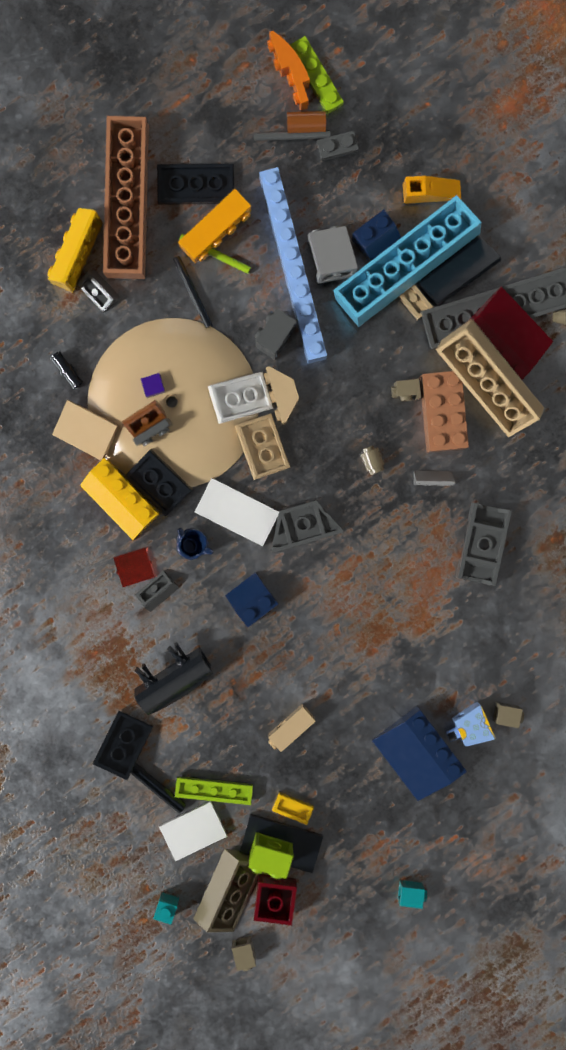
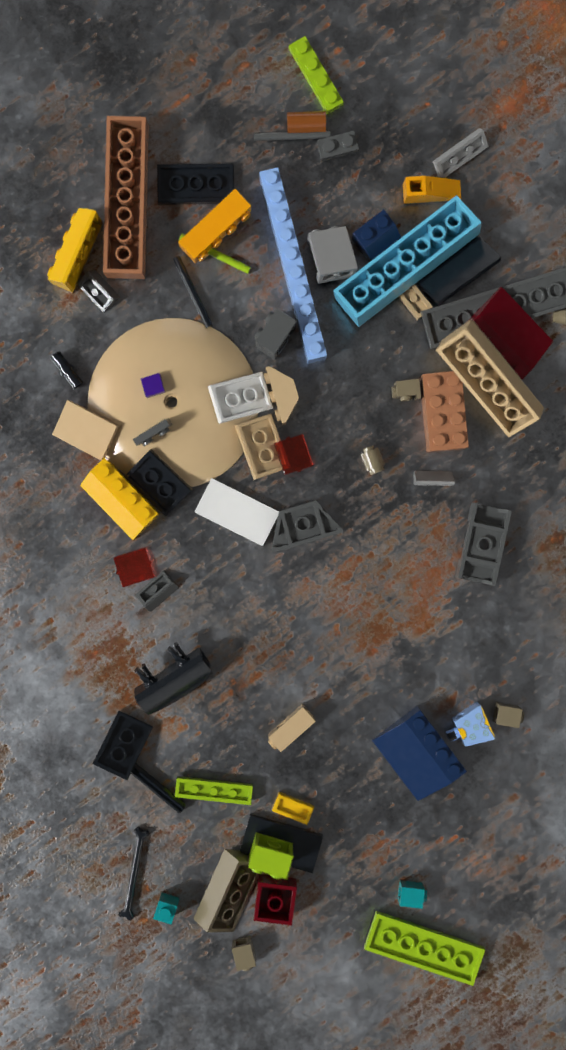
(127, 911): none -> black piece
(144, 418): dark orange brick -> none
(192, 544): dark blue hair -> none
(193, 830): white tile -> none
(251, 599): dark blue slope -> none
(290, 65): orange slope -> none
(293, 454): none -> clear red piece
(424, 948): none -> lime plate
(460, 153): none -> light grey plate

